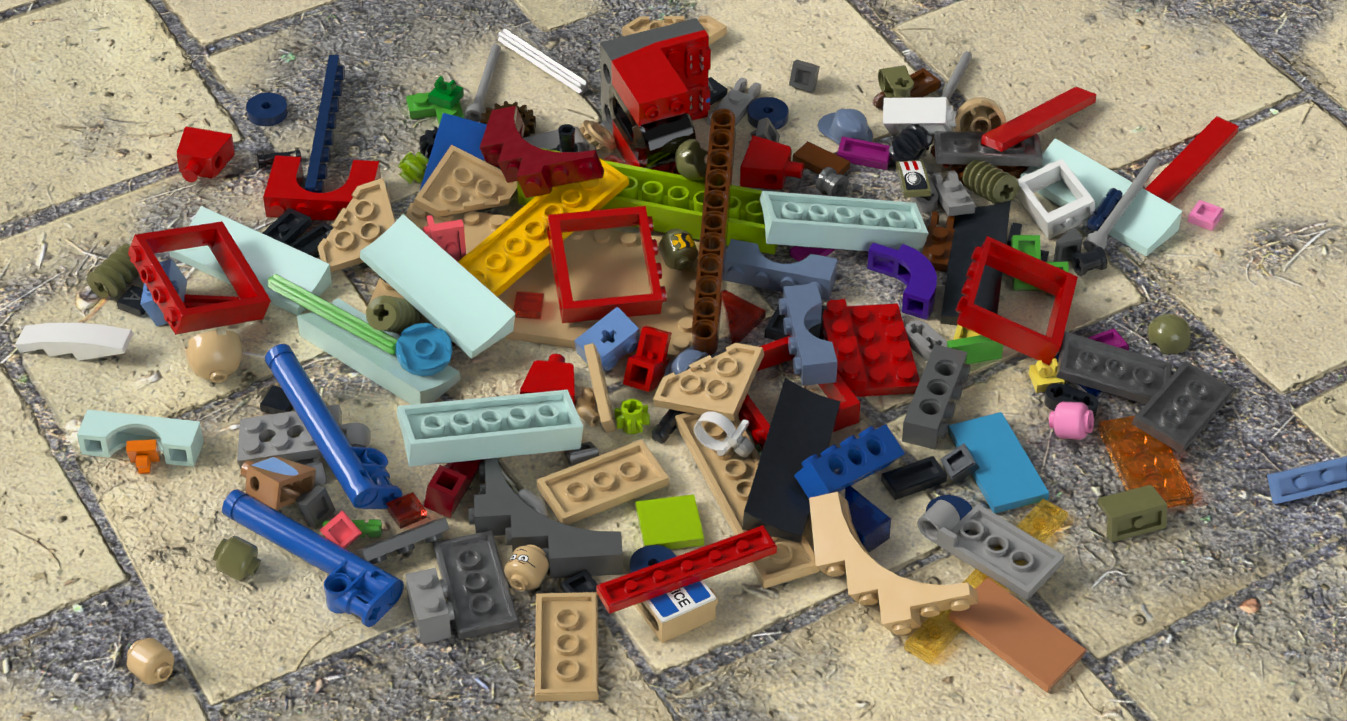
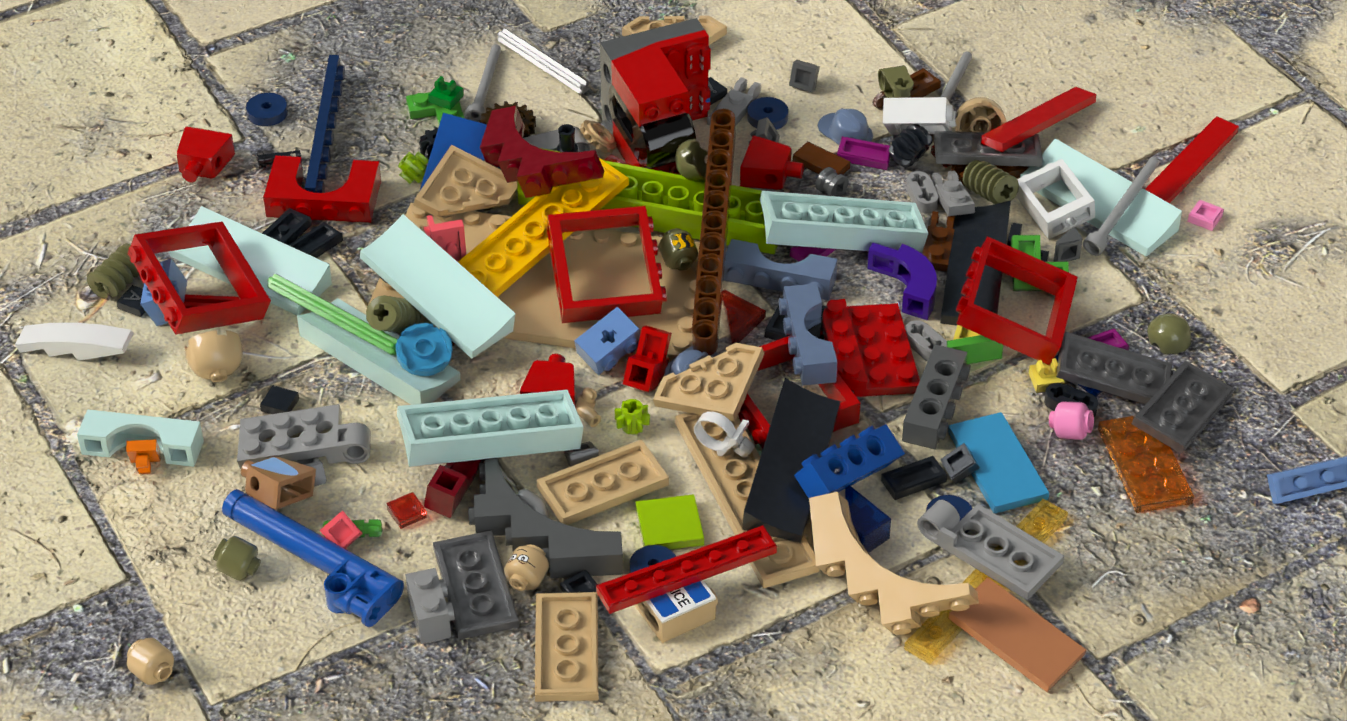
(315, 506): dark grey tile -> none
(357, 469): blue piece -> none
(358, 226): tan plate -> none
(403, 541): dark grey plate -> none
(528, 305): clear red tile -> none
(600, 388): tan tile -> none
(666, 426): black axle -> none
(913, 178): slope -> none
(1089, 261): black bush -> none
(1104, 209): dark blue axle -> none
(1134, 512): olive panel -> none

